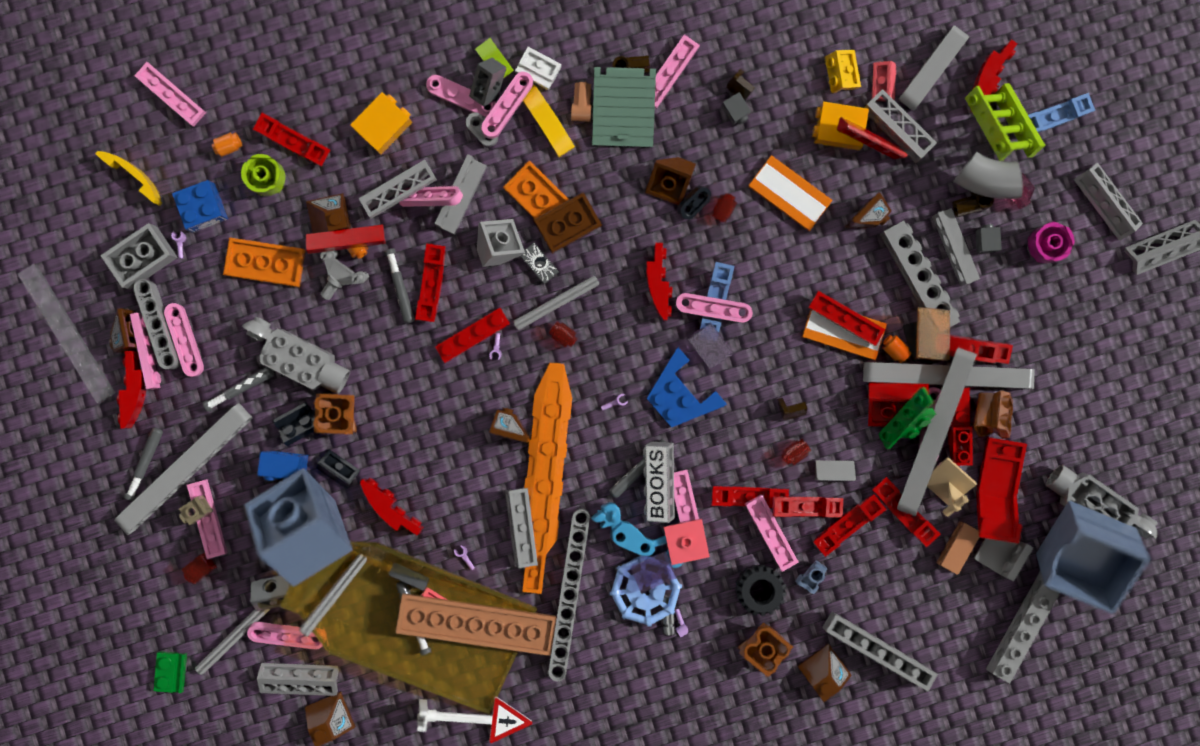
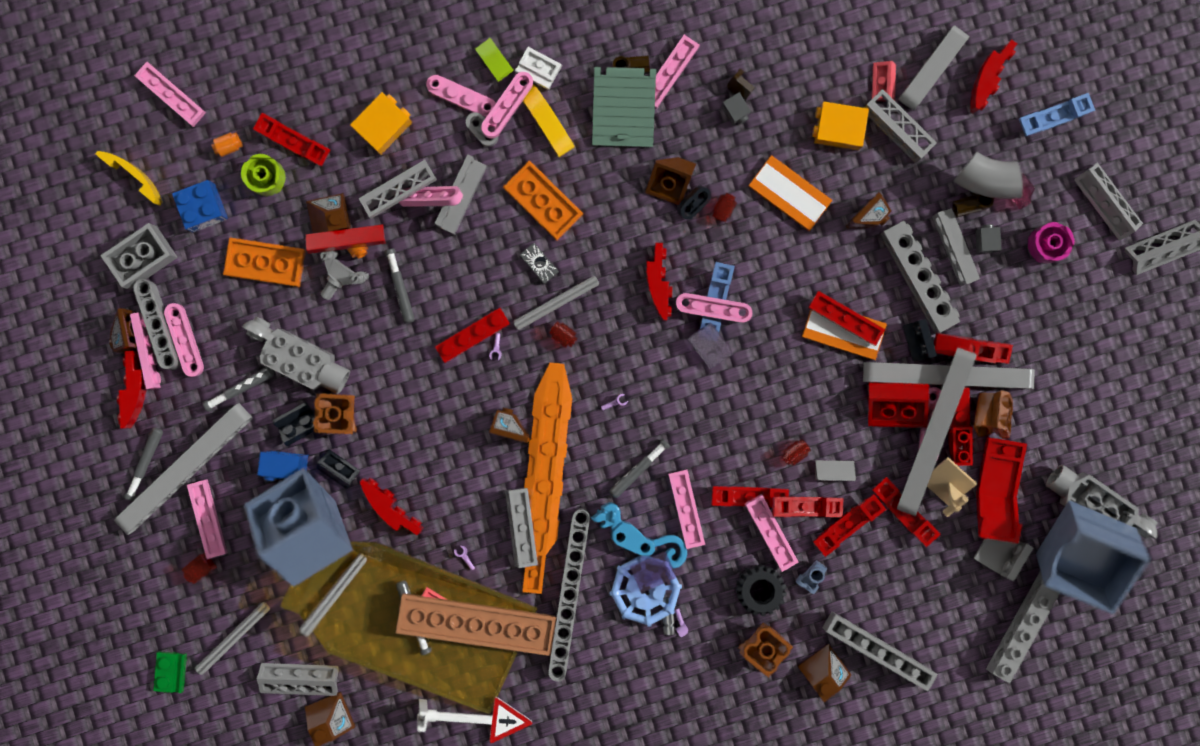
(66, 333): clear tile -> none
(179, 242): lavender hand -> none
(201, 509): dark tan brick -> none
(268, 592): dark grey brick -> none
(282, 635): bright pink plate -> none
(409, 576): black slope -> none
(431, 282): red slope -> none
(487, 81): dark grey brick -> none
(498, 242): light grey slope -> none
(567, 223): reddish brown tile -> none
(581, 107): nougat piece -> none
(659, 482): brick -> none
(673, 398): blue wing -> none
(686, 541): coral plate -> none
(791, 411): dark brown tile -> none
(842, 70): yellow bracket -> none
(870, 139): red slope -> none
(896, 348): orange brick -> none
(909, 419): green bracket -> none
(933, 334): clear orange piece -> none
(958, 548): nougat piece -> none
(1015, 115): lime fence -> none

